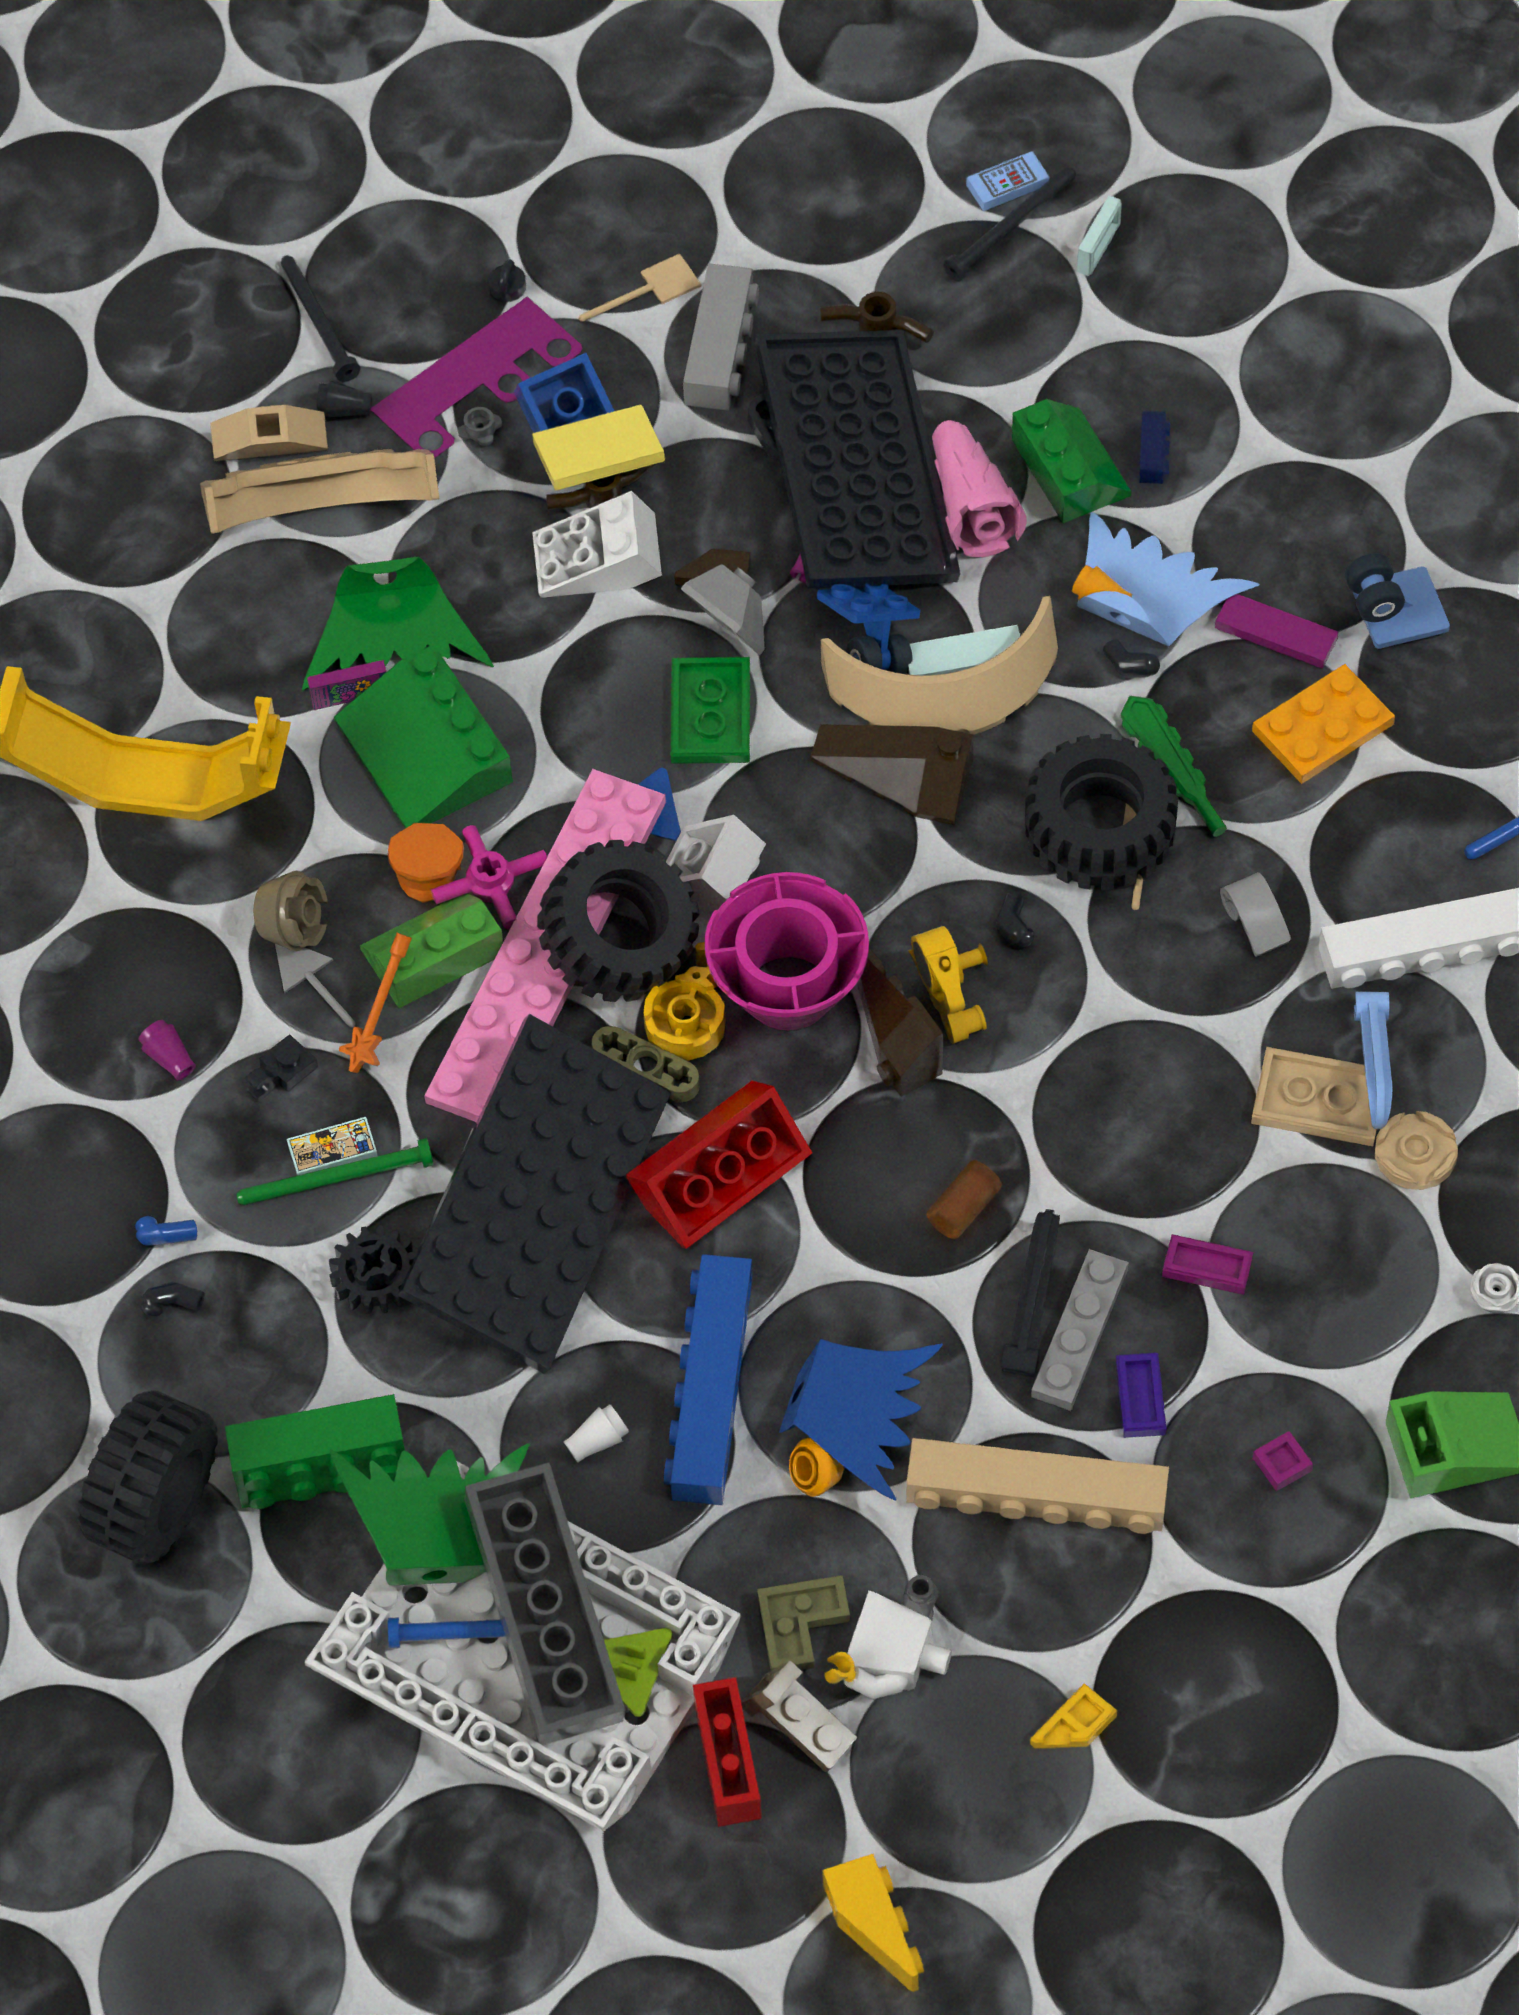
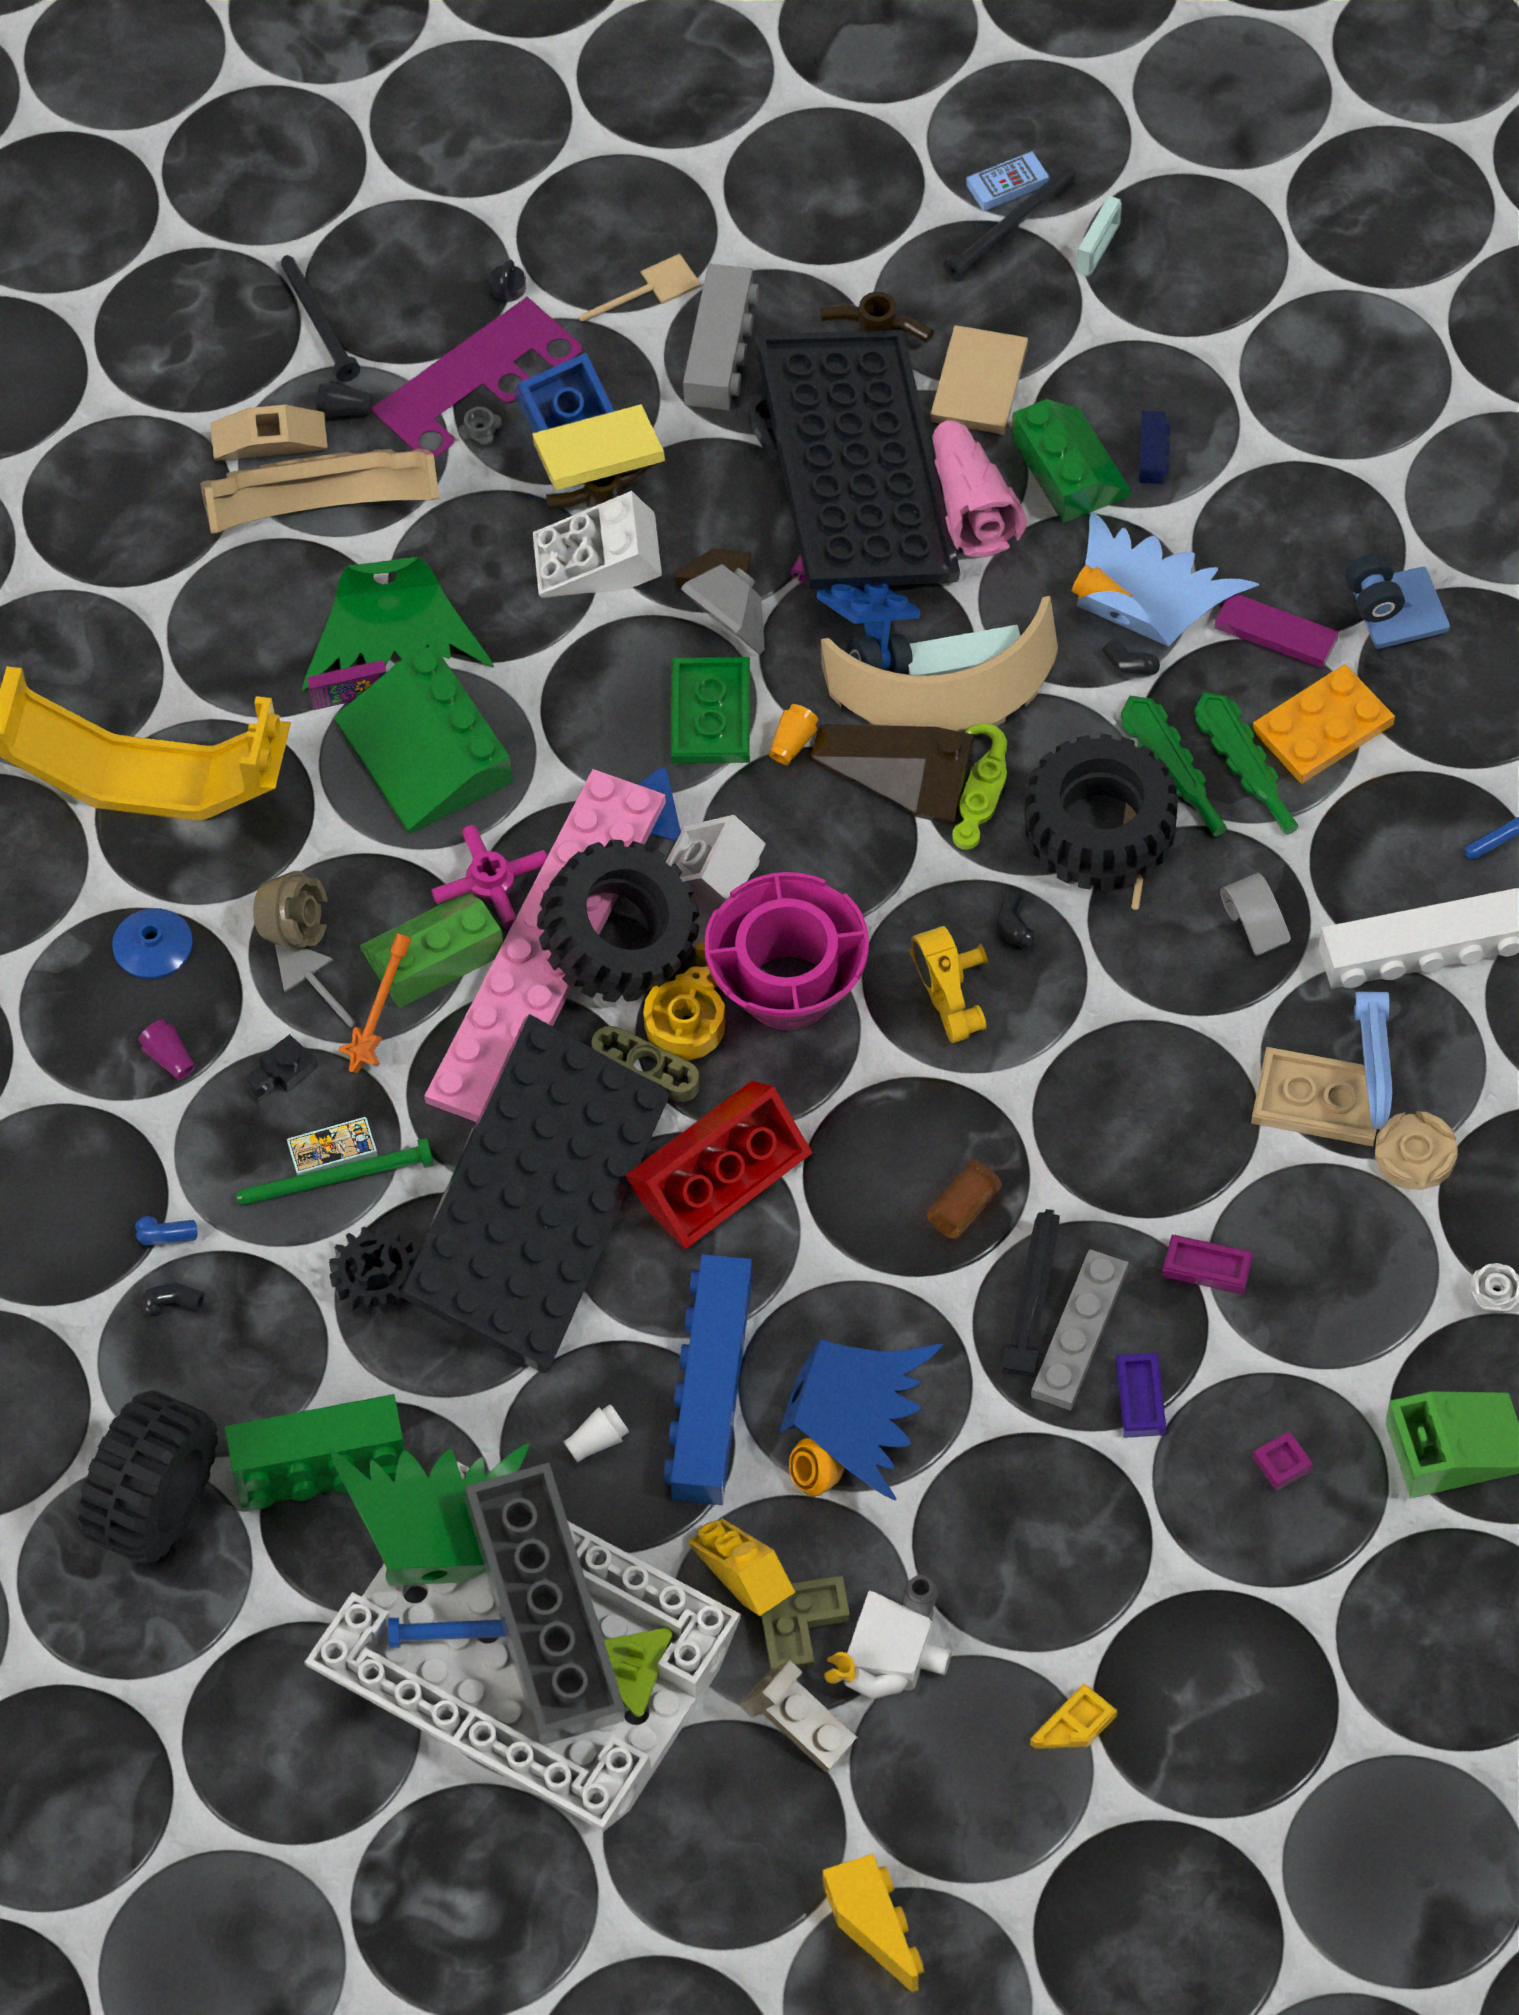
(155, 956): none -> blue dish
(425, 858): orange hat -> none
(727, 1752): red brick -> none
(743, 1565): none -> yellow slope
(793, 732): none -> light orange cone
(901, 1030): dark brown wedge -> none
(979, 379): none -> tan tile
(982, 788): none -> lime piece
(1037, 1485): tan brick -> none
(1235, 740): none -> green sword

